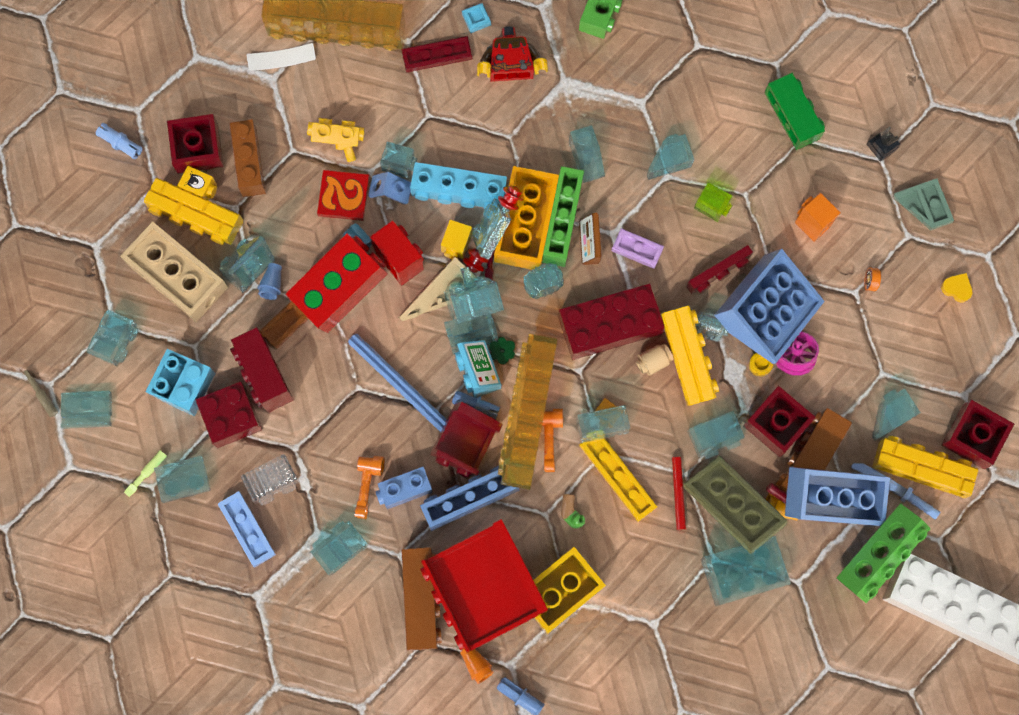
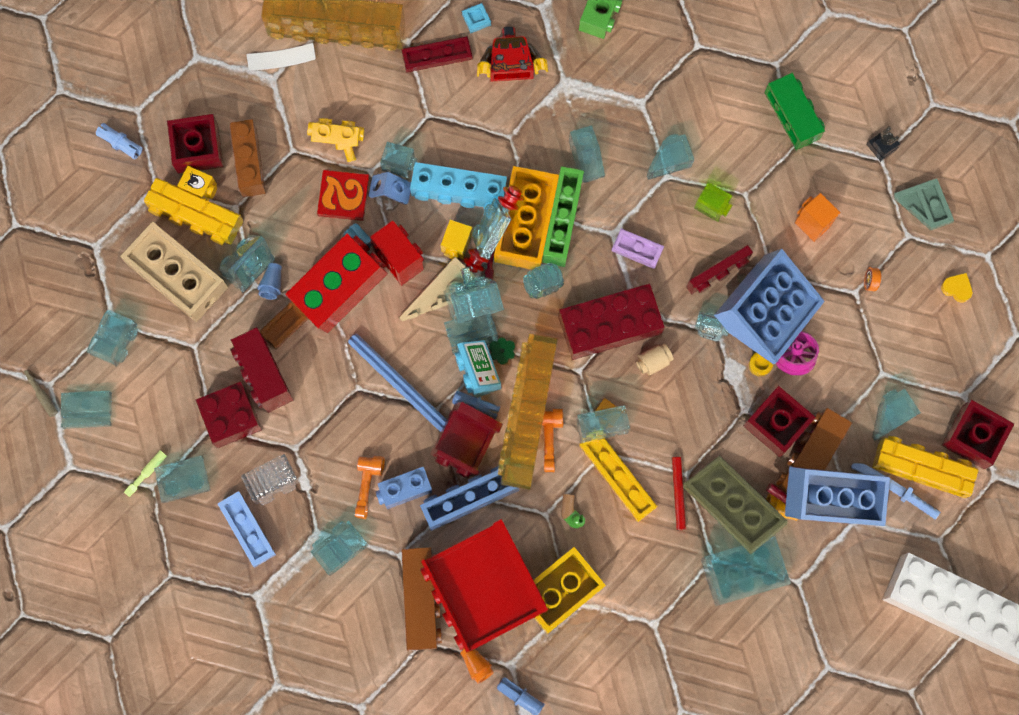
(180, 381): medium azure slope -> none
(590, 239): slope -> none
(688, 355): yellow brick -> none
(716, 434): clear light blue brick -> none
(883, 541): bright green brick -> none

